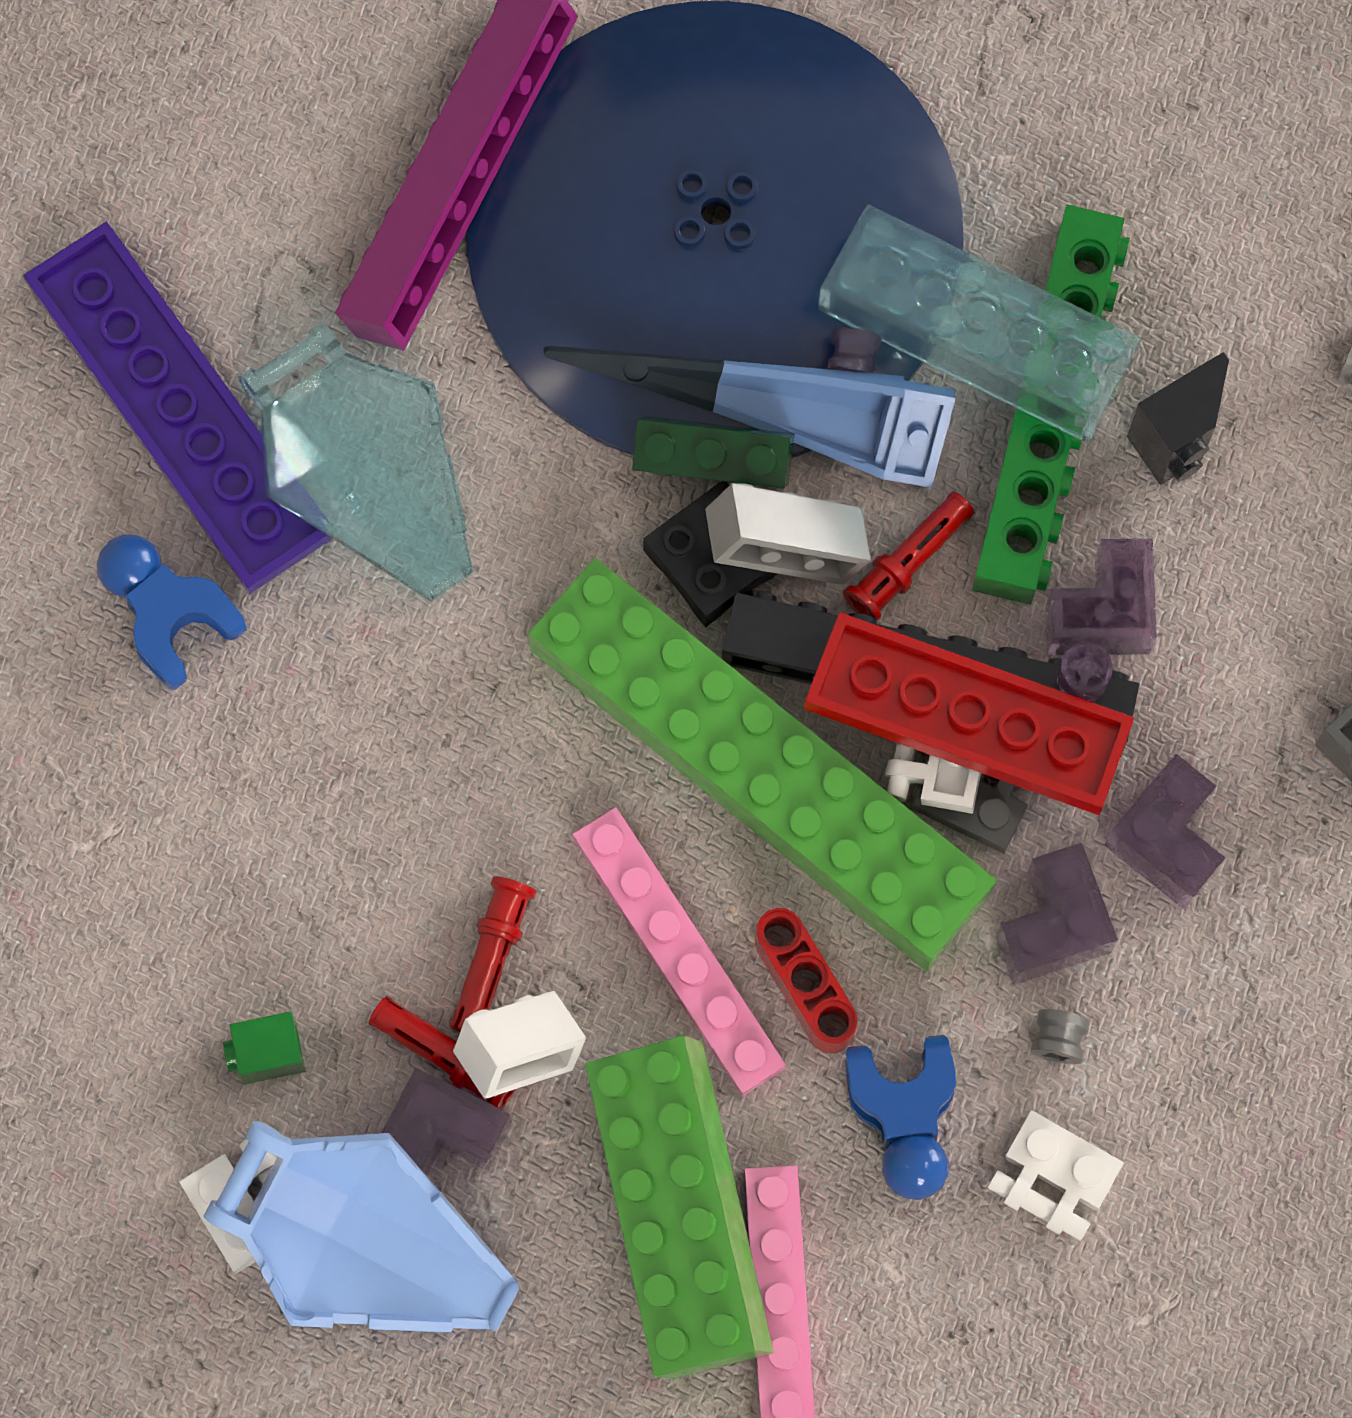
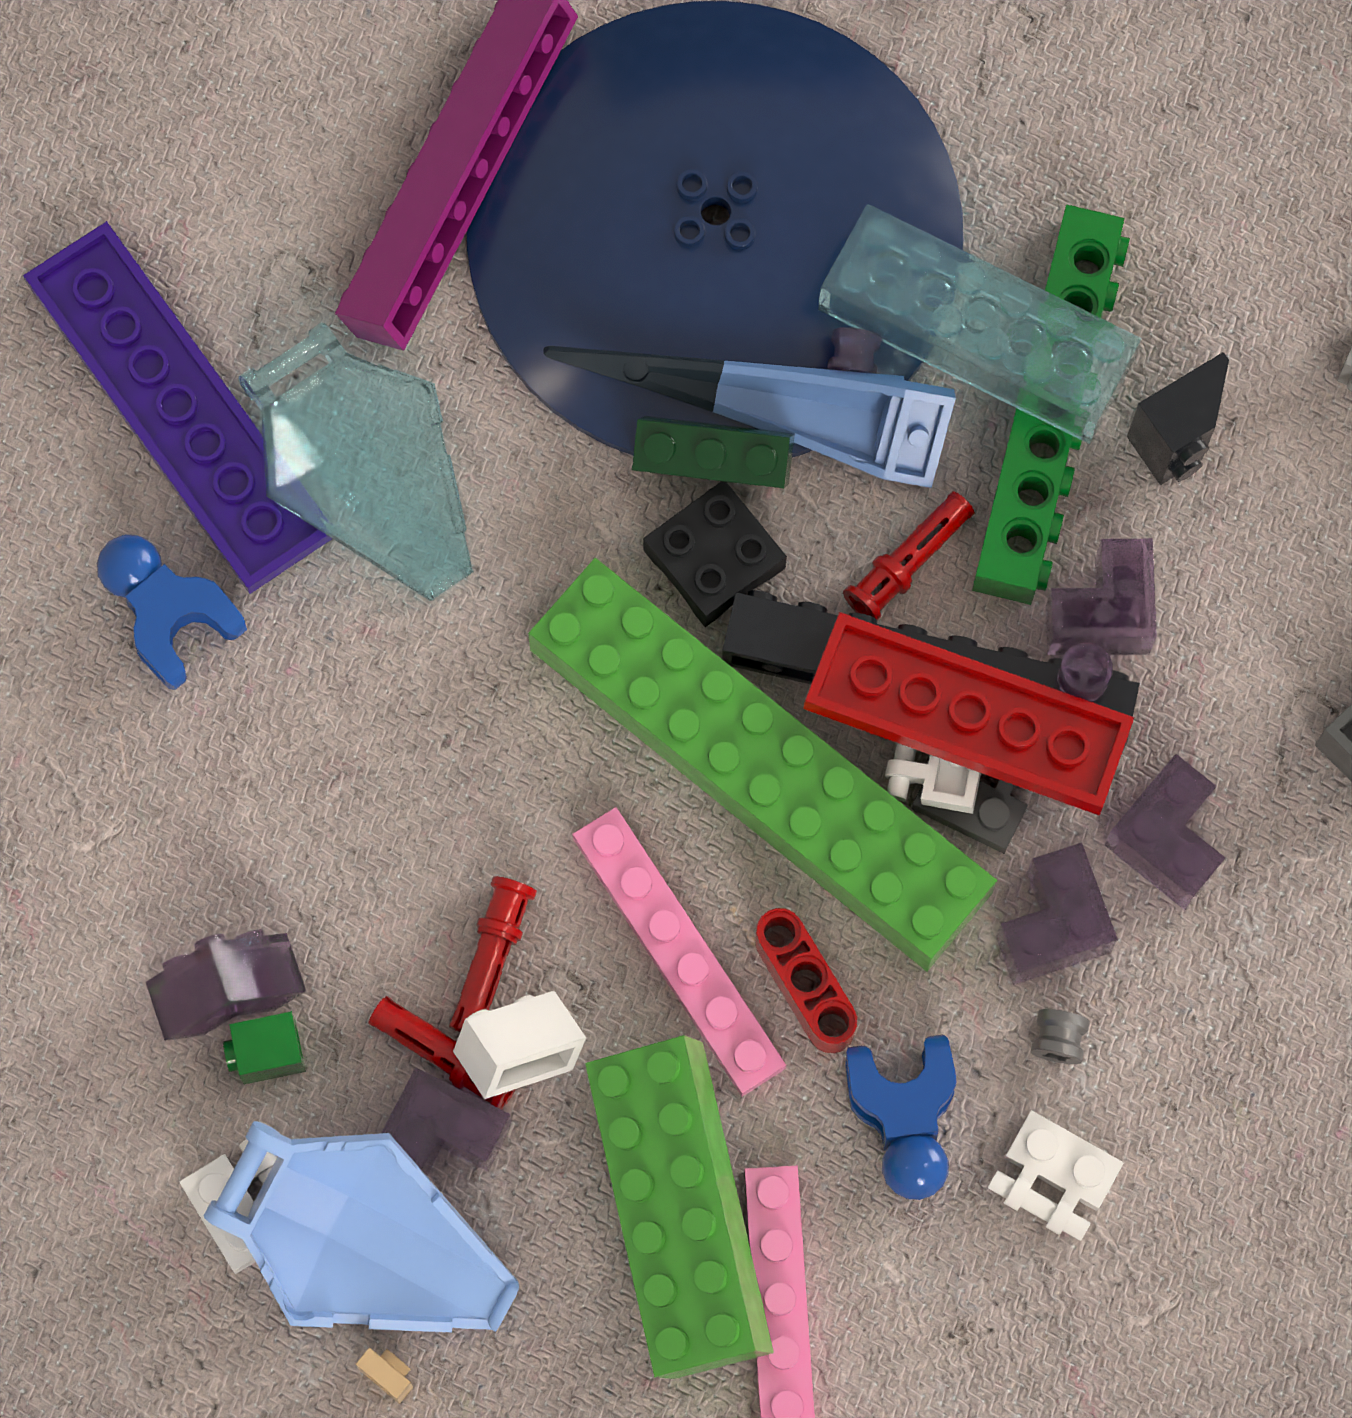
(224, 982): none -> clear purple brick
(386, 1372): none -> tan plate
(787, 534): light grey brick -> none

